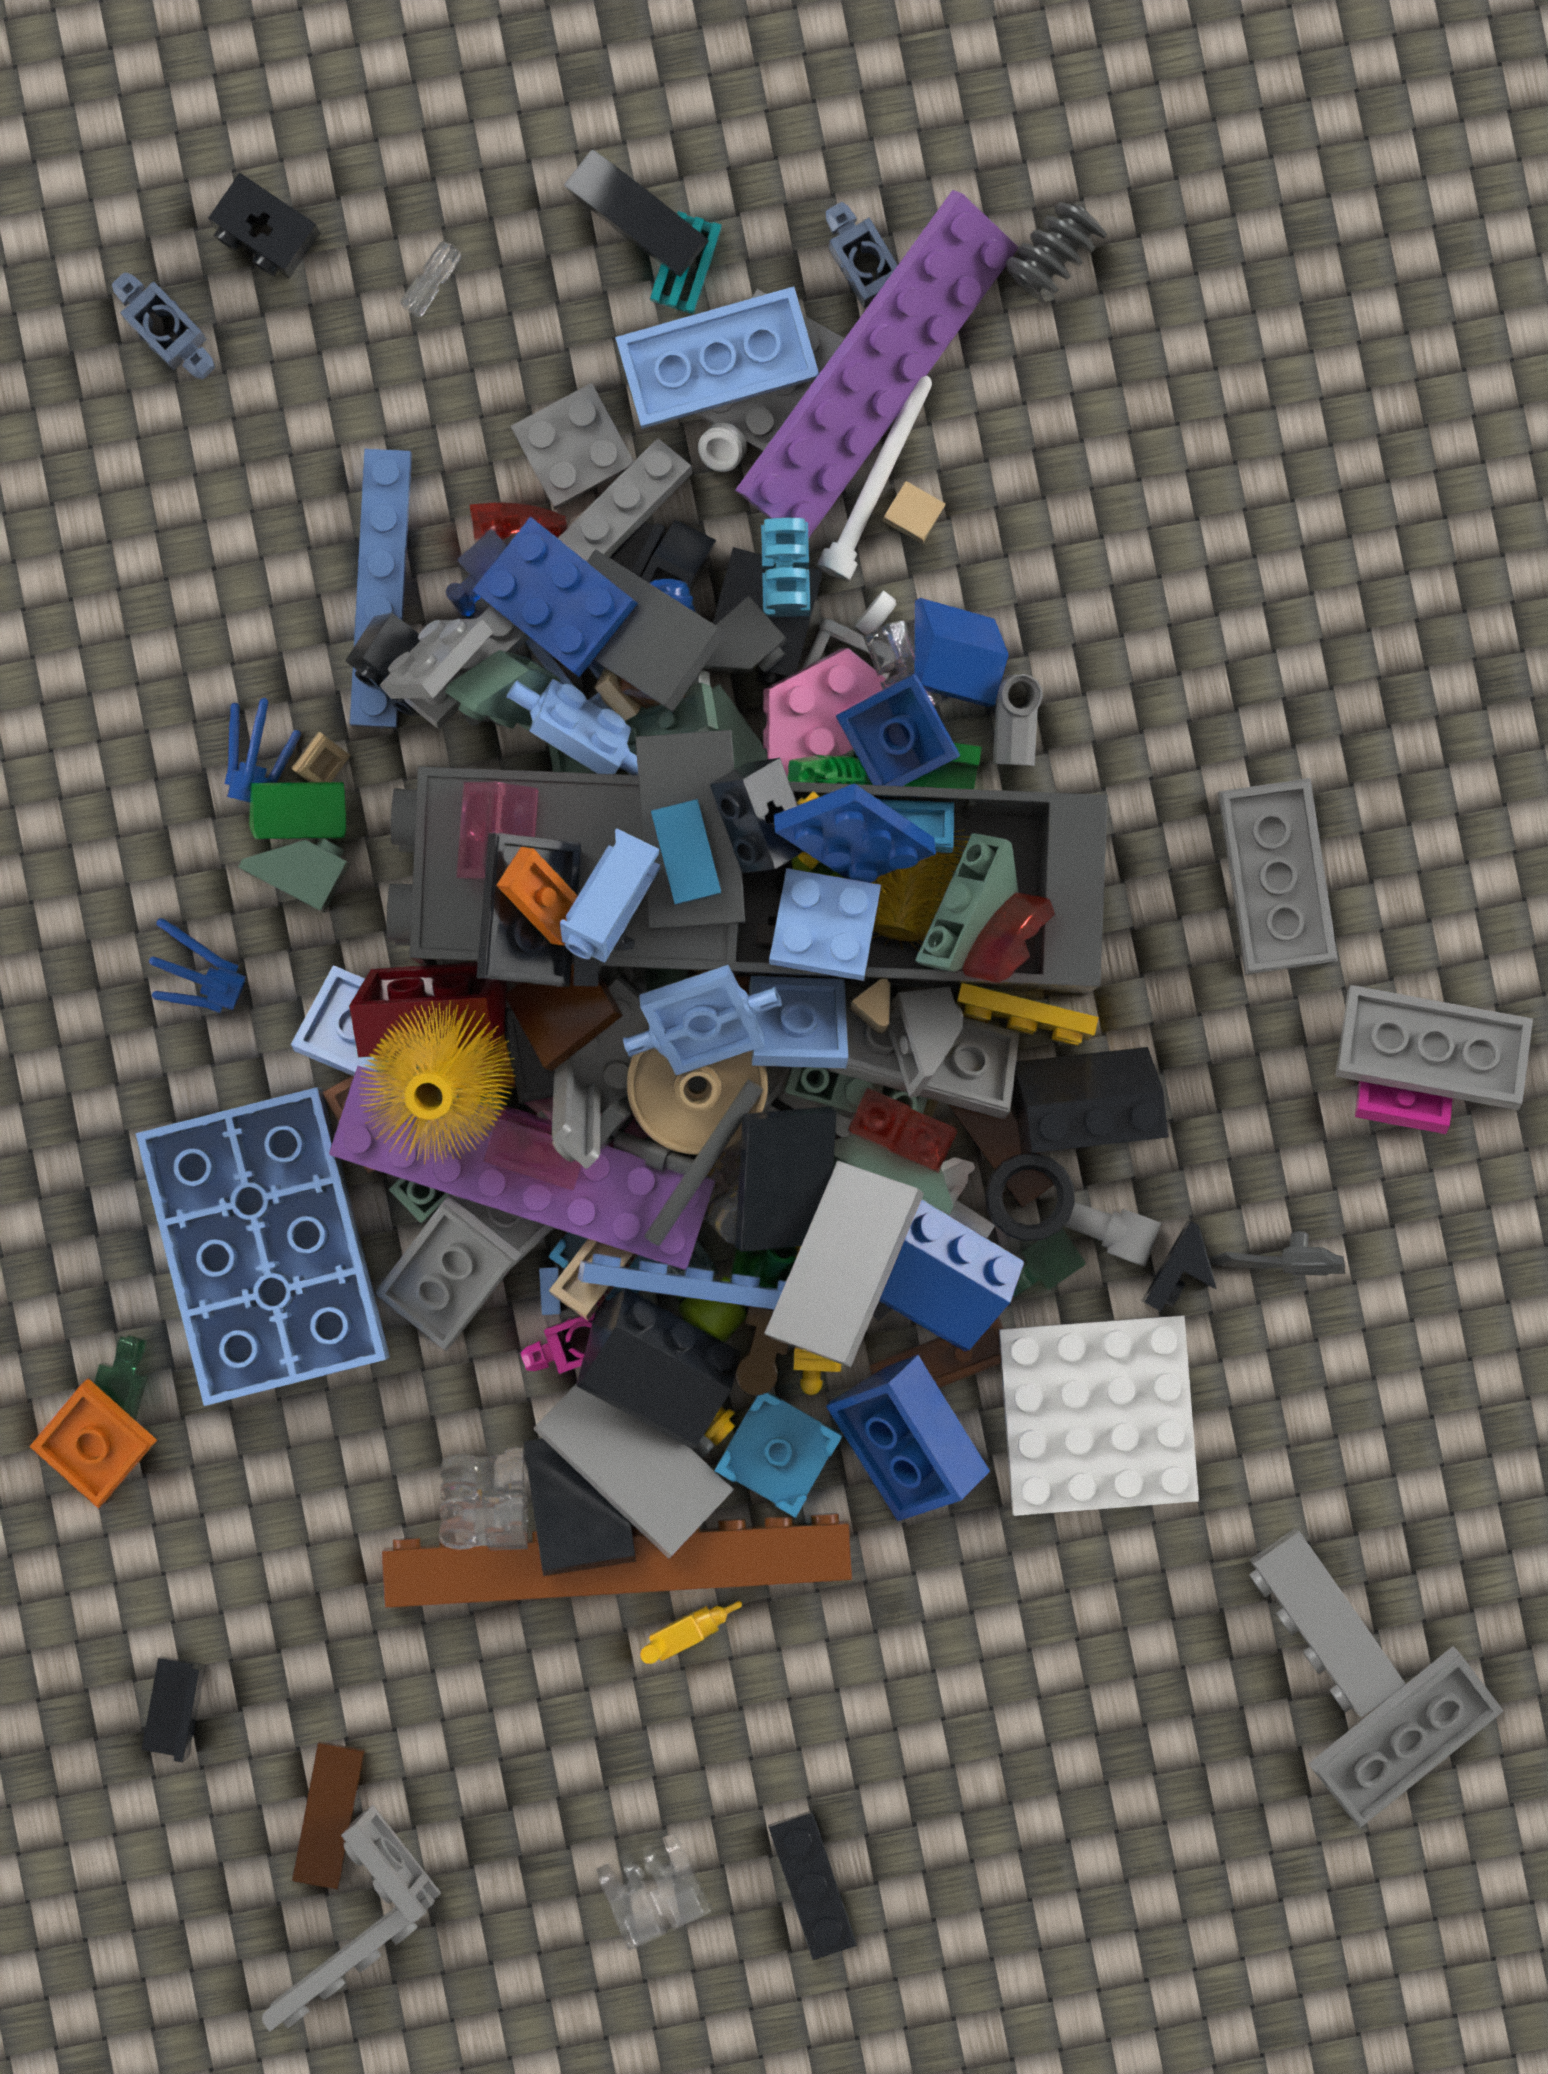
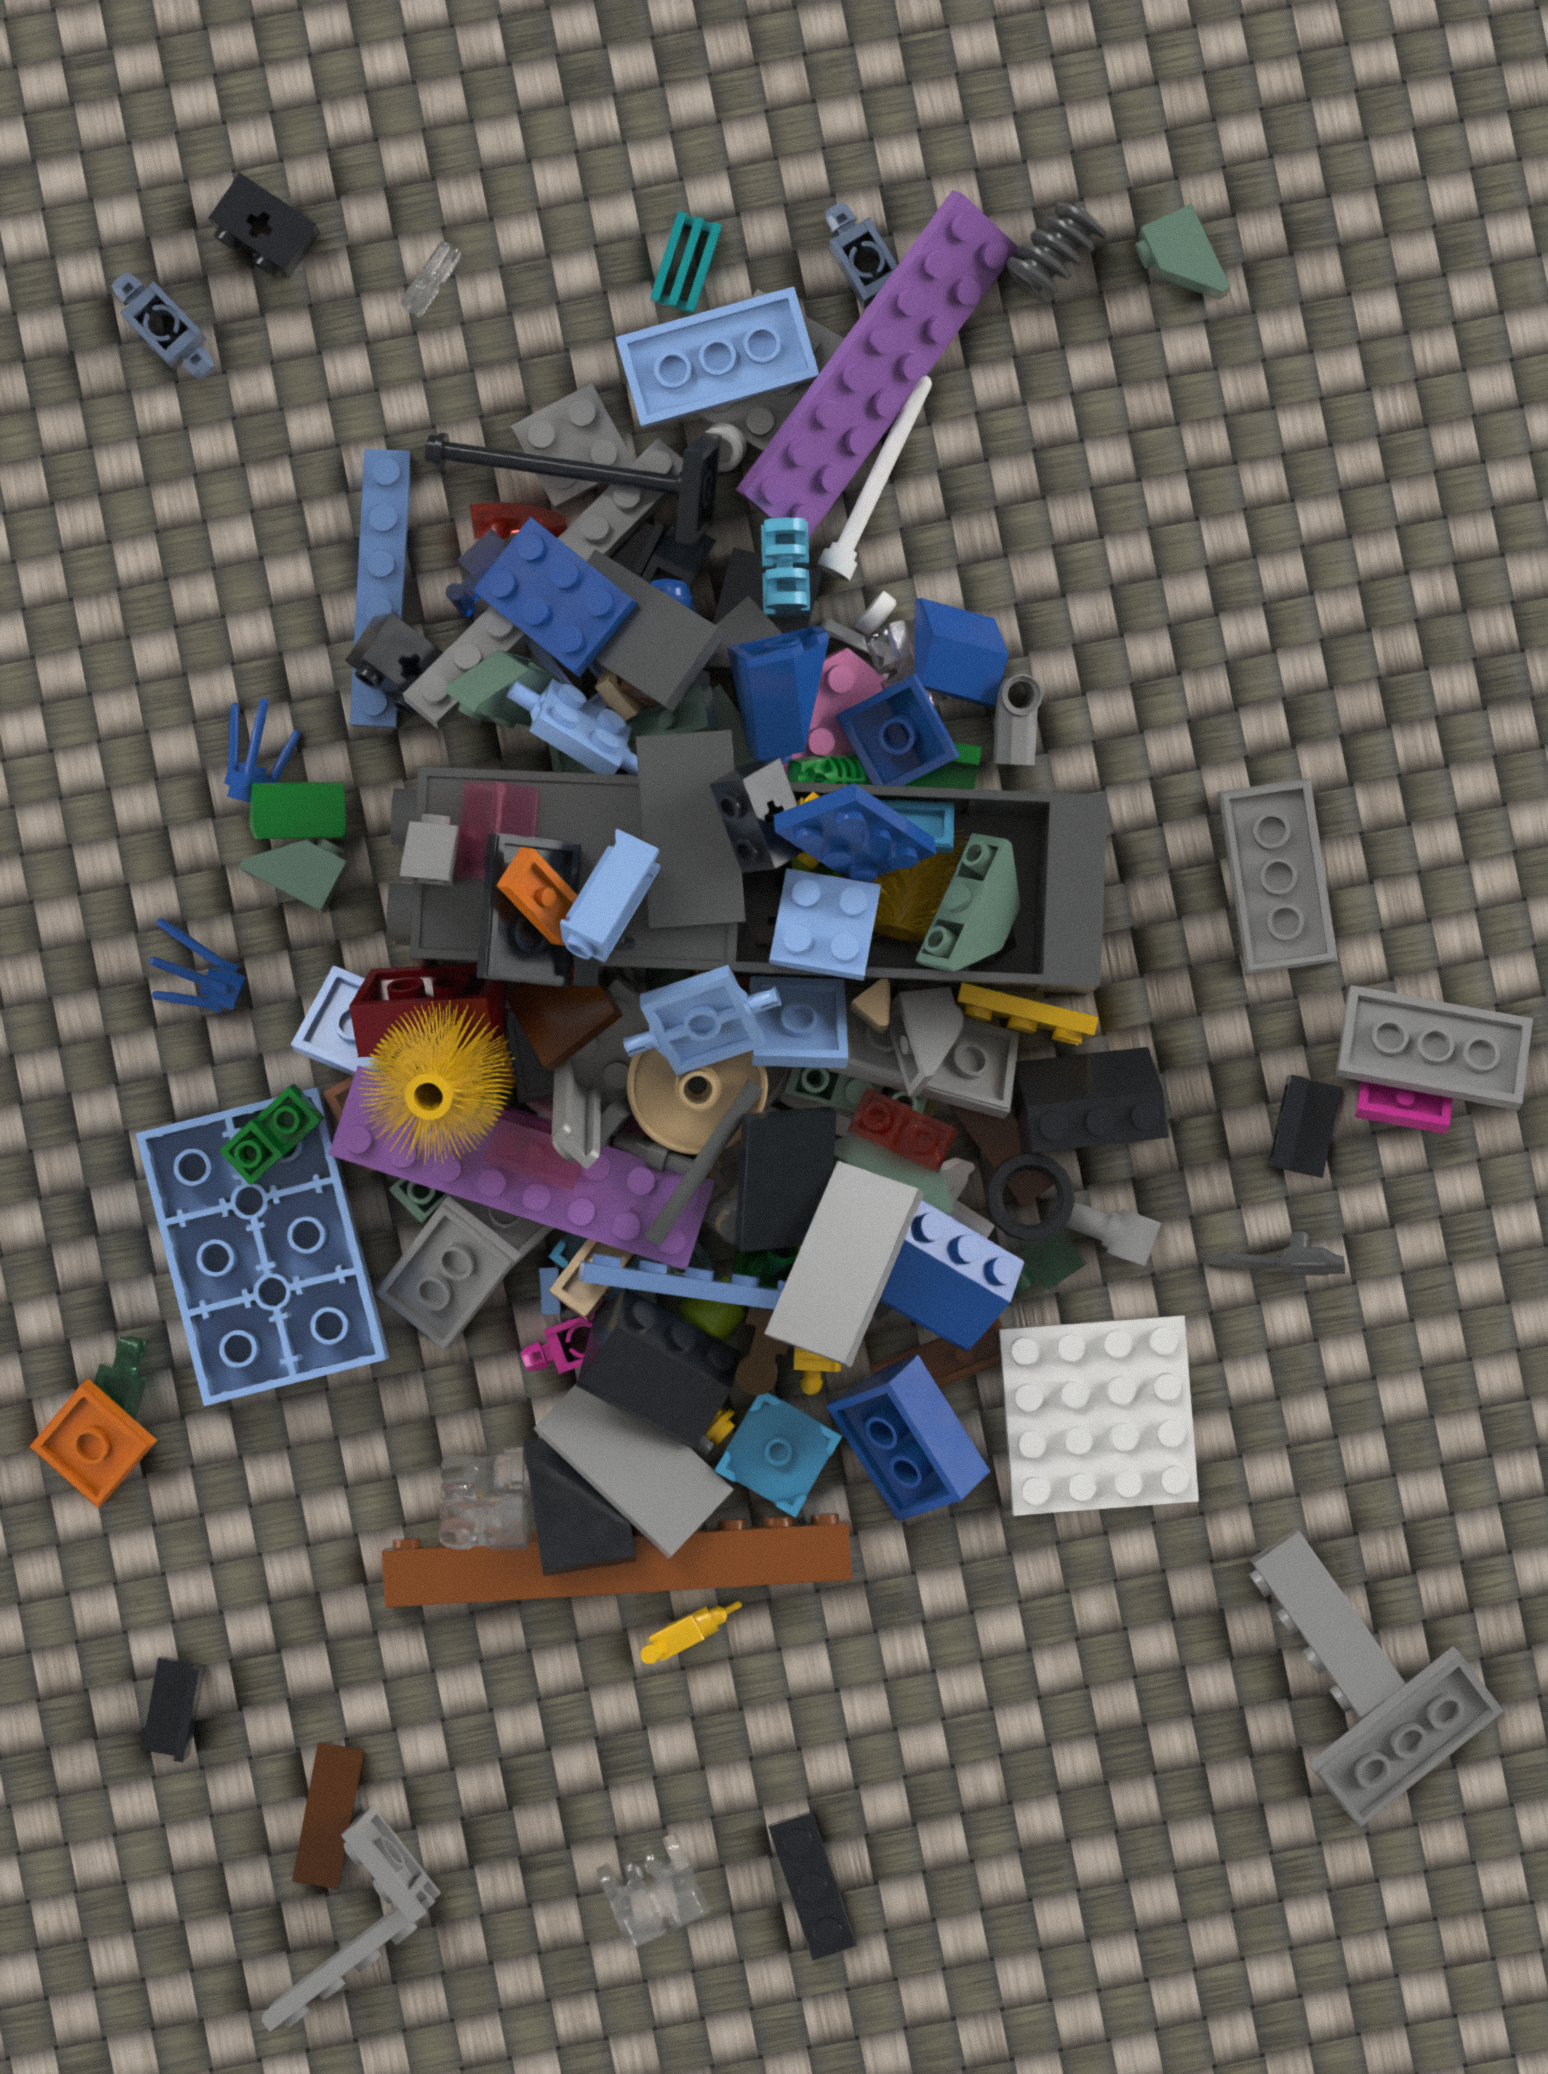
(272, 1134): none -> green slope
(320, 760): tan slope -> none
(431, 851): none -> light grey slope
(435, 659): light grey plate -> none
(635, 213): black slope -> none
(686, 852): dark azure tile -> none
(693, 487): none -> black tile
(778, 689): none -> blue slope
(913, 512): tan slope -> none
(1002, 940): clear red slope -> none
(1182, 253): none -> sand green slope
(1185, 1256): black slope -> none
(1304, 1126): none -> black panel

